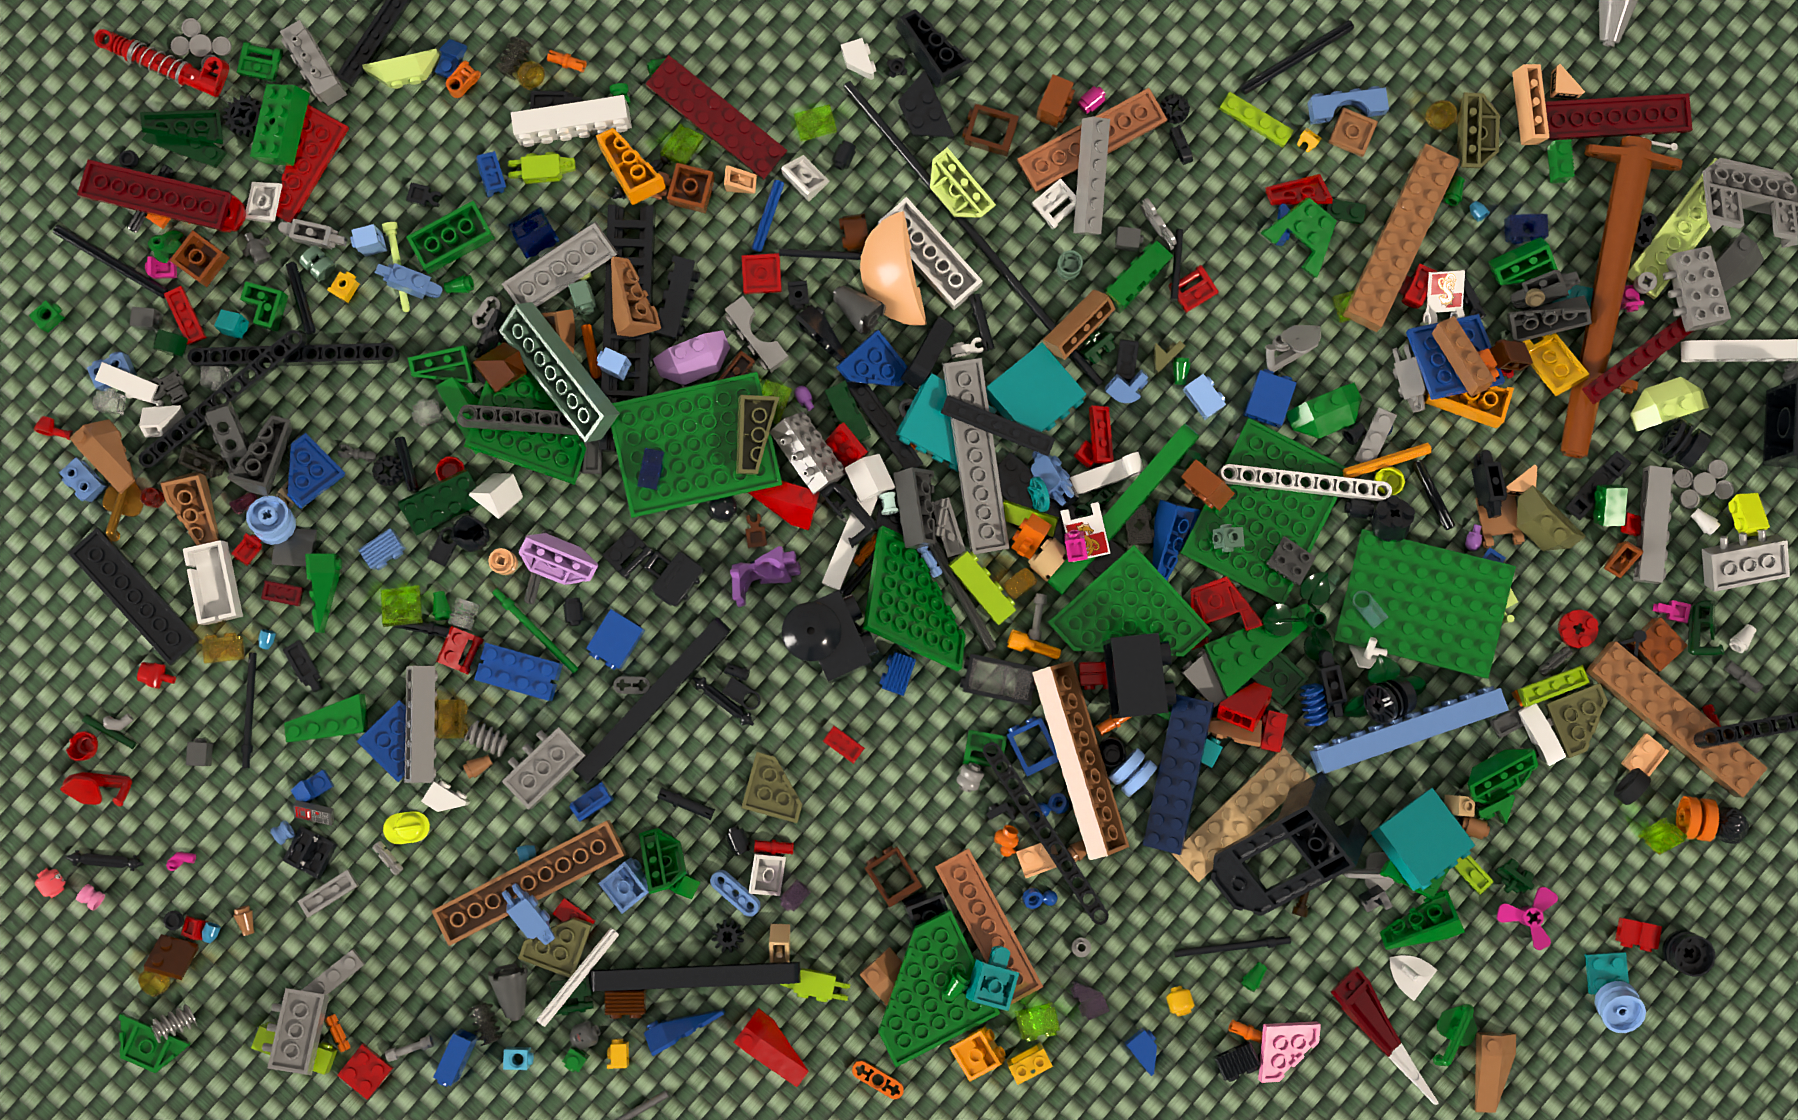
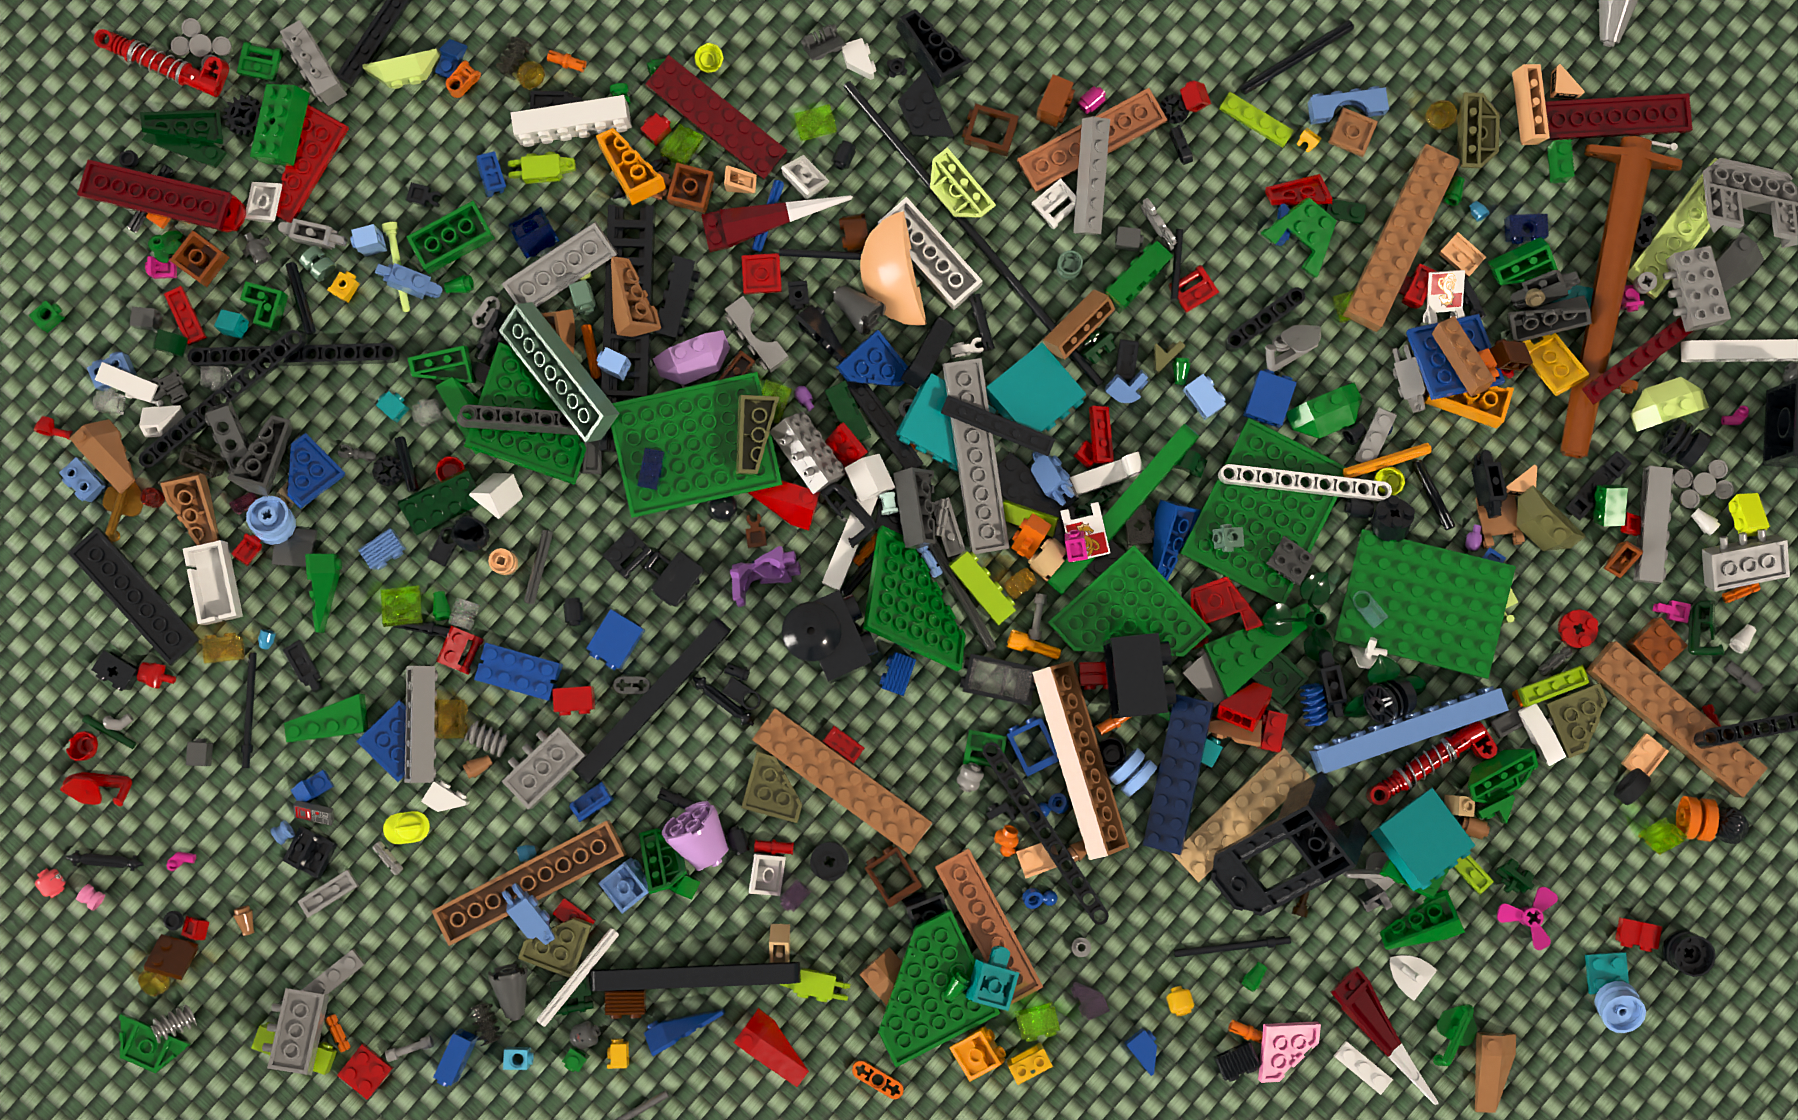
(110, 261): black axle -> none
(126, 671): none -> black brick
(210, 932): dark azure hose -> none
(282, 593): dark red plate -> none
(392, 405): none -> teal brick
(501, 366): reddish brown slope -> none
(509, 605): green bar -> none
(557, 559): lavender wedge -> none
(573, 699): none -> red brick
(656, 128): none -> red brick
(697, 835): none -> lavender cone
(708, 58): none -> neon yellow hair
(729, 928): black gear -> none
(739, 224): none -> dark red plate
(740, 900): medium blue plate -> none
(830, 43): none -> dark grey hinge
(839, 866): none -> black plate
(842, 781): none -> medium nougat brick
(1039, 494): teal wheel -> none
(1195, 96): none -> red brick
(1206, 485): dark orange brick -> none
(1272, 314): none -> black beam
(1363, 1067): none -> white plate
(1446, 750): none -> red piece
(1462, 254): none -> light nougat plate
(1639, 636): black piece -> none
(1737, 418): none -> dark pink arm
(1740, 592): none -> orange axle

